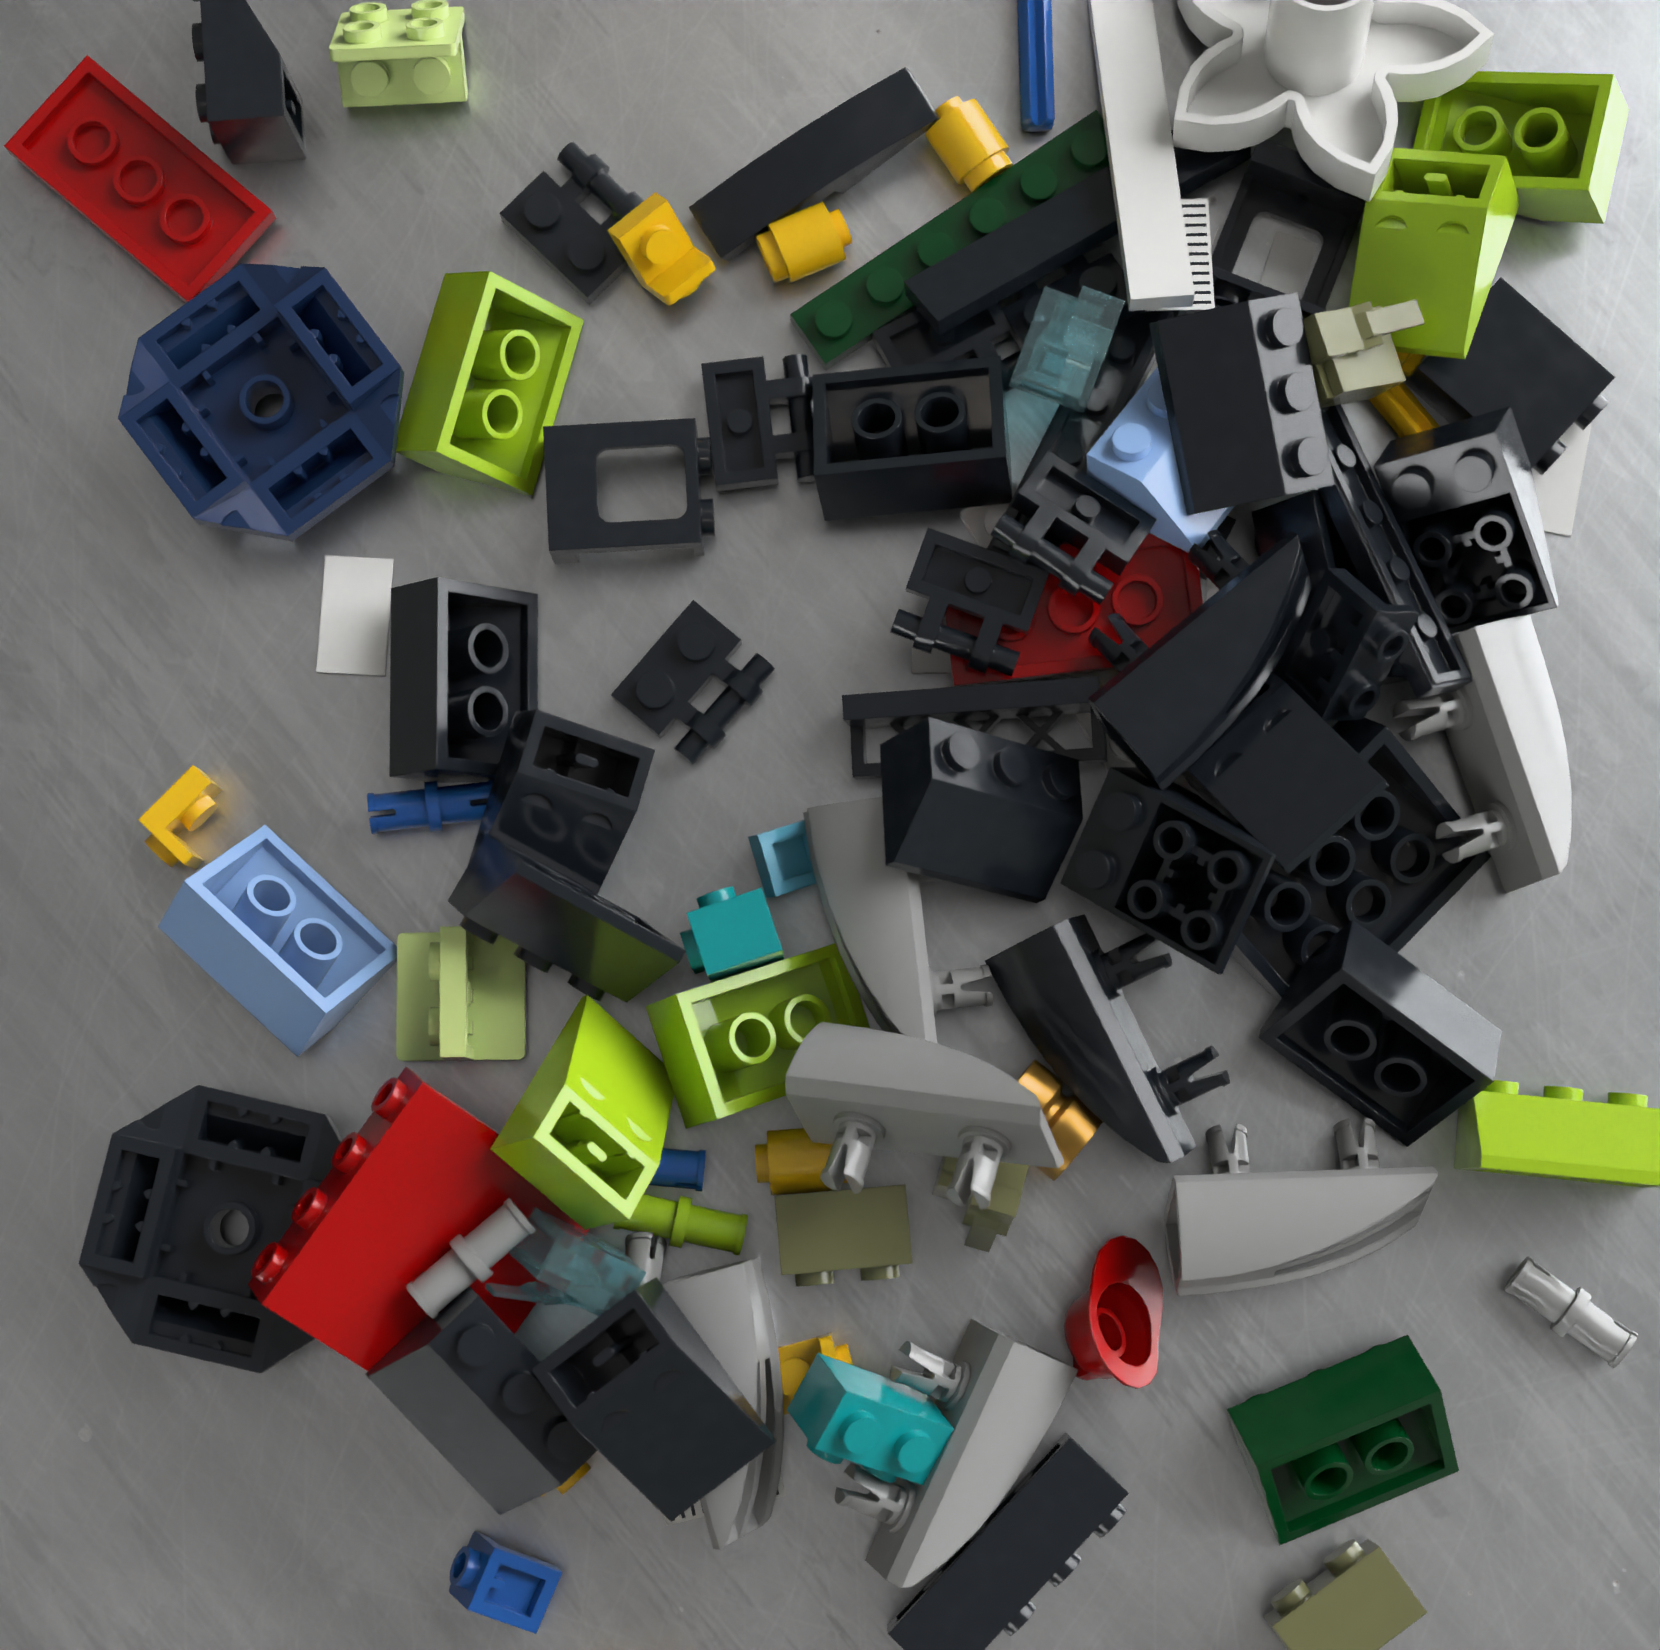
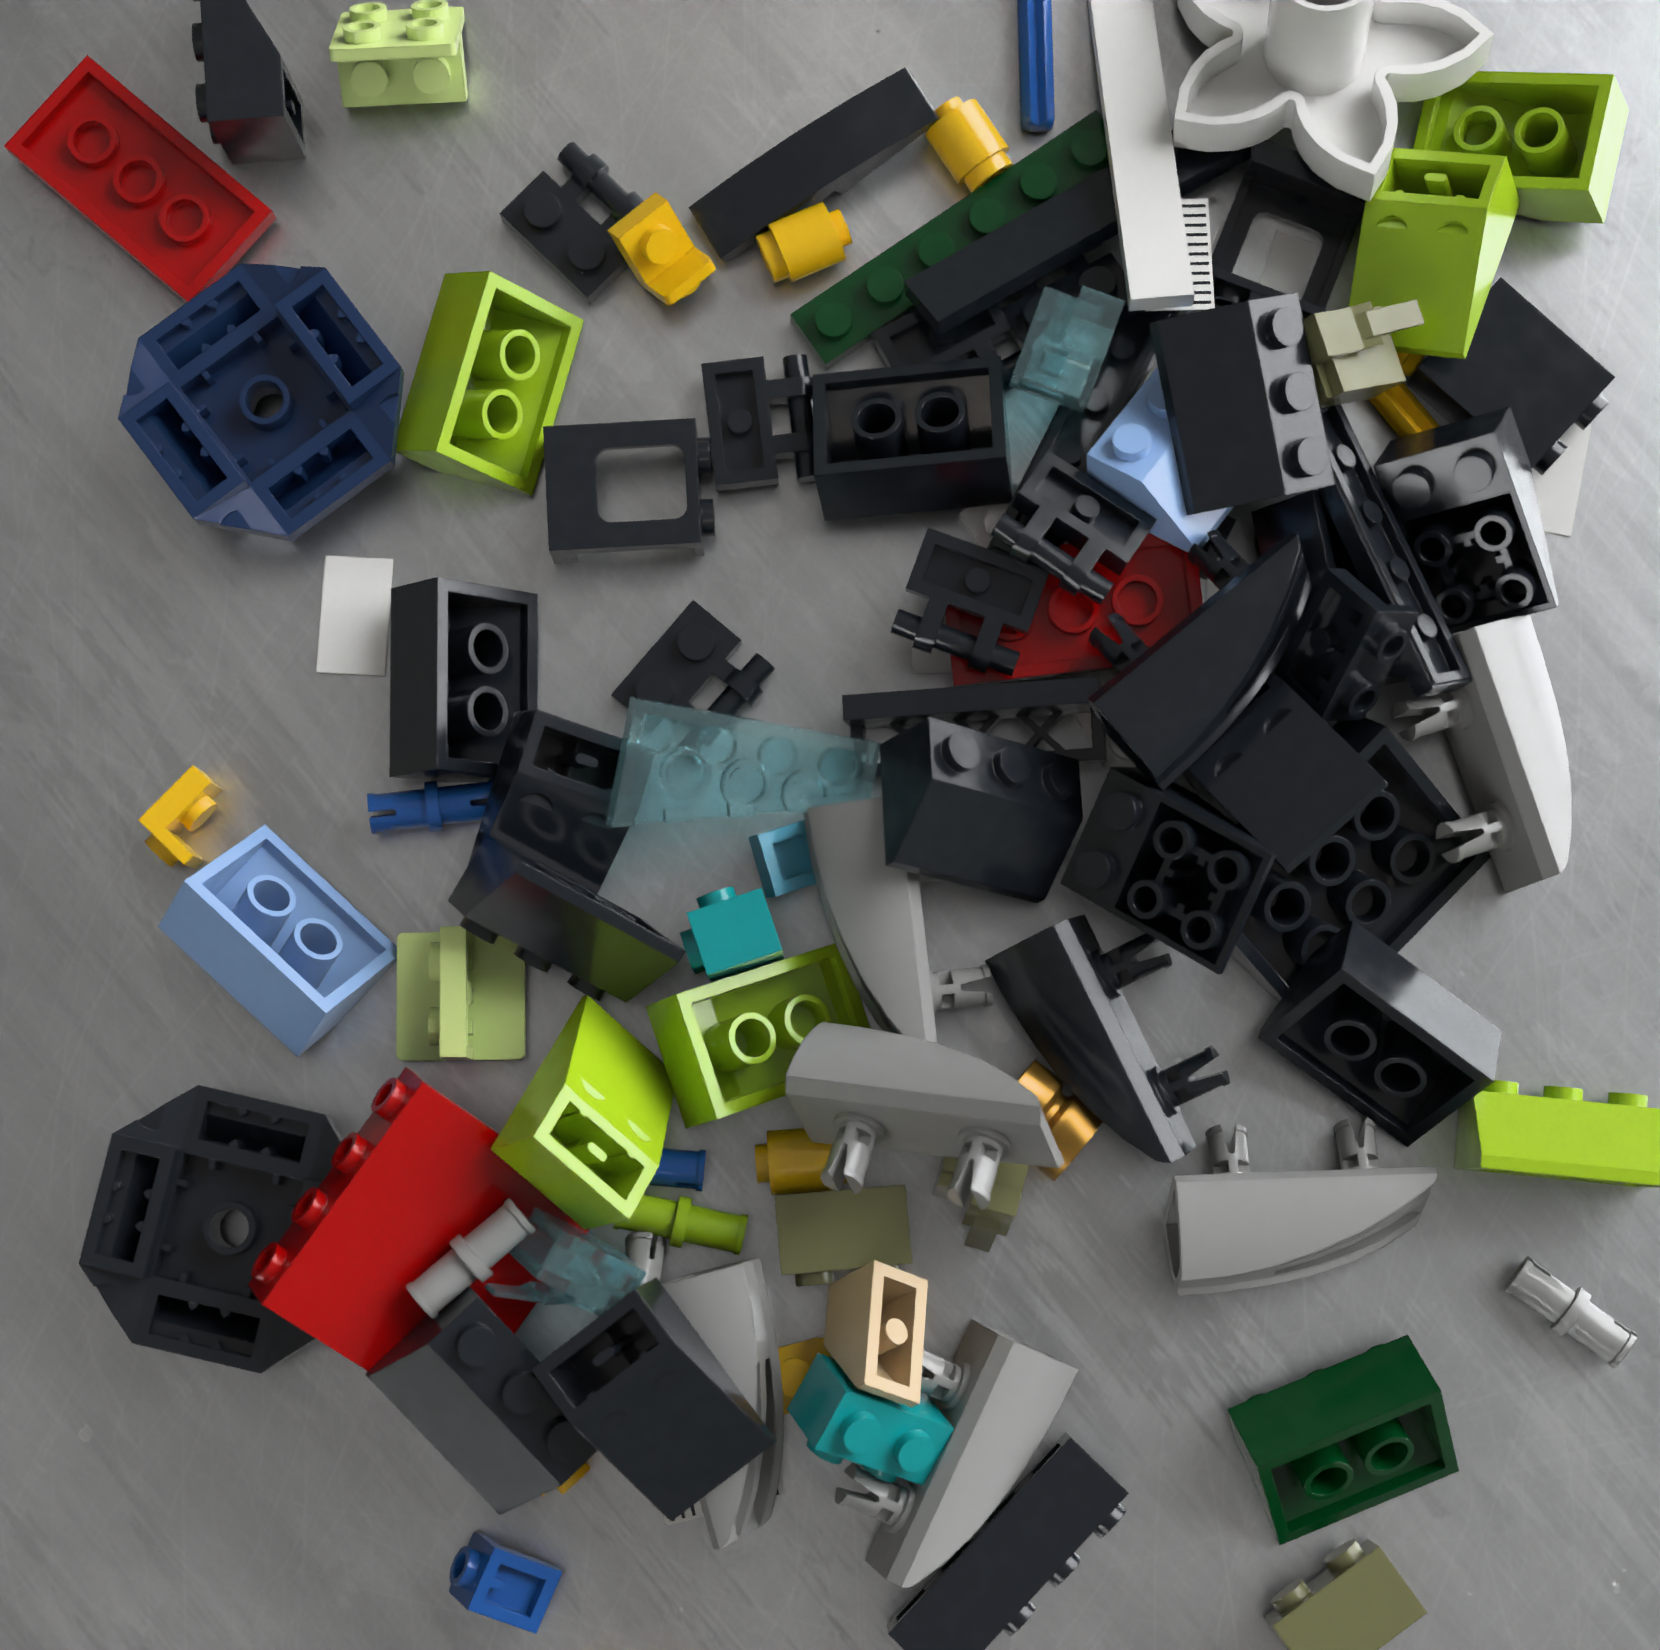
(714, 764): none -> clear light blue wing
(879, 1330): none -> tan slope
(1118, 1320): red piece -> none

